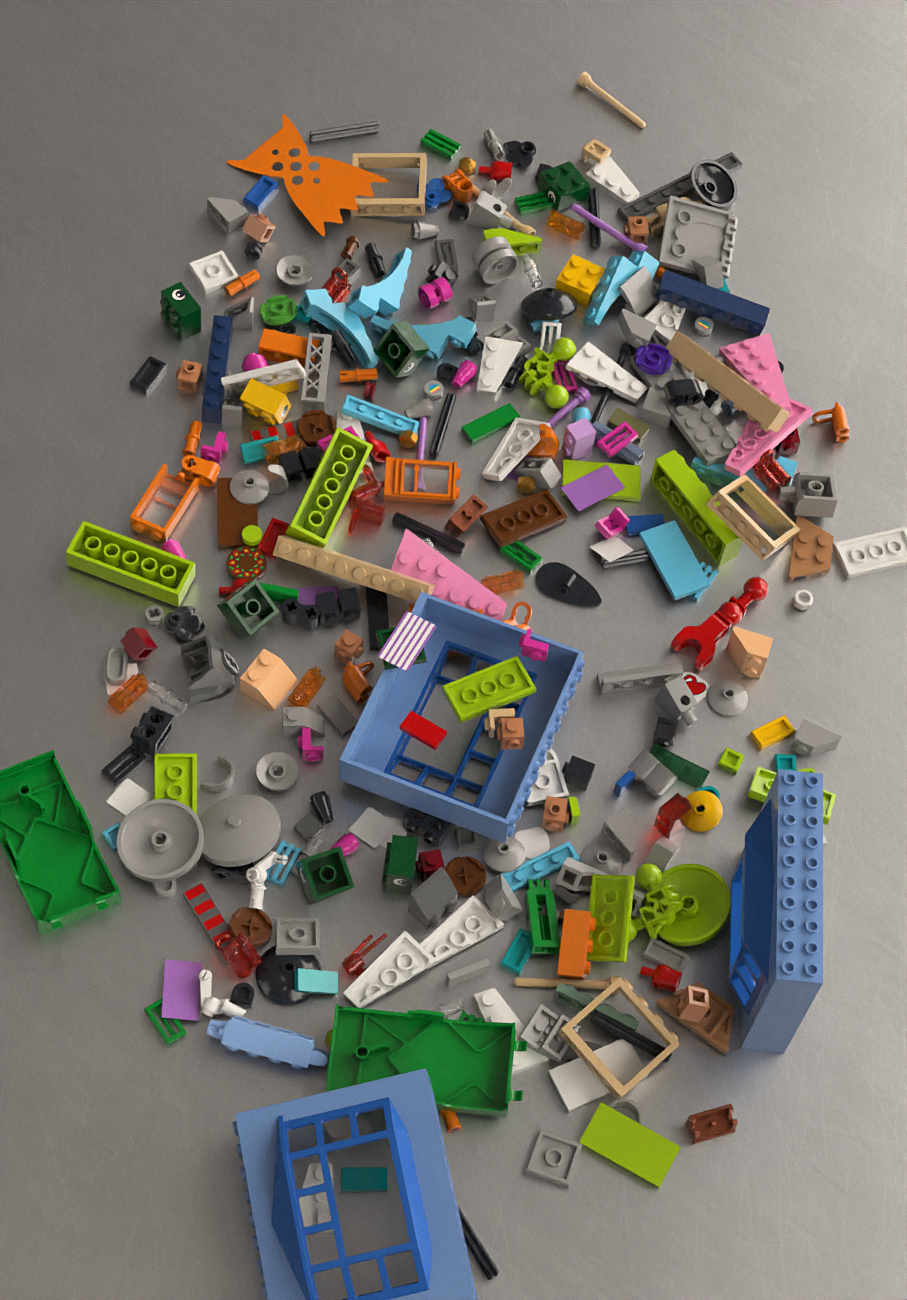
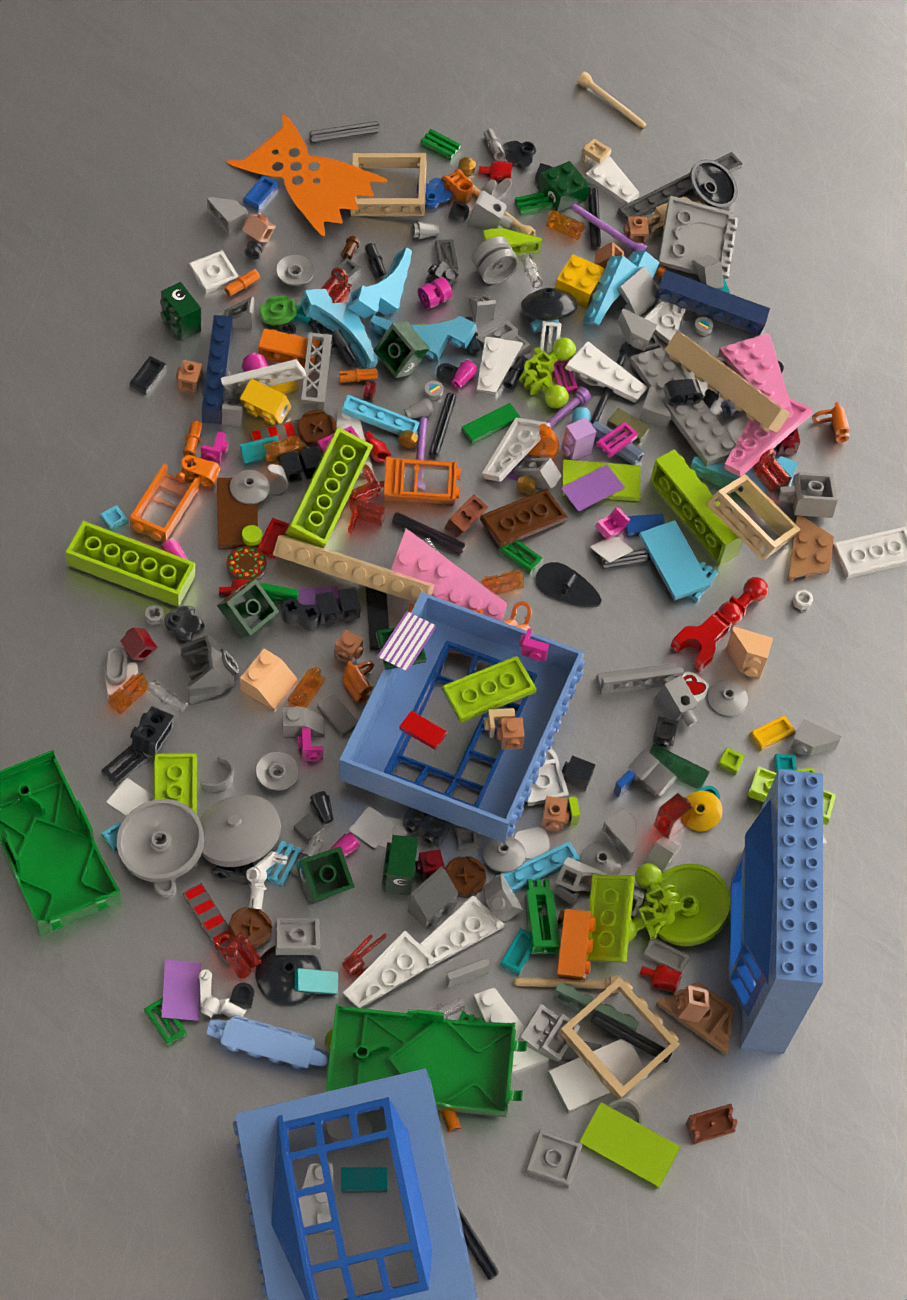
(113, 518): none -> medium azure tile
(603, 254): none -> nougat brick
(653, 359): dark purple tile -> none

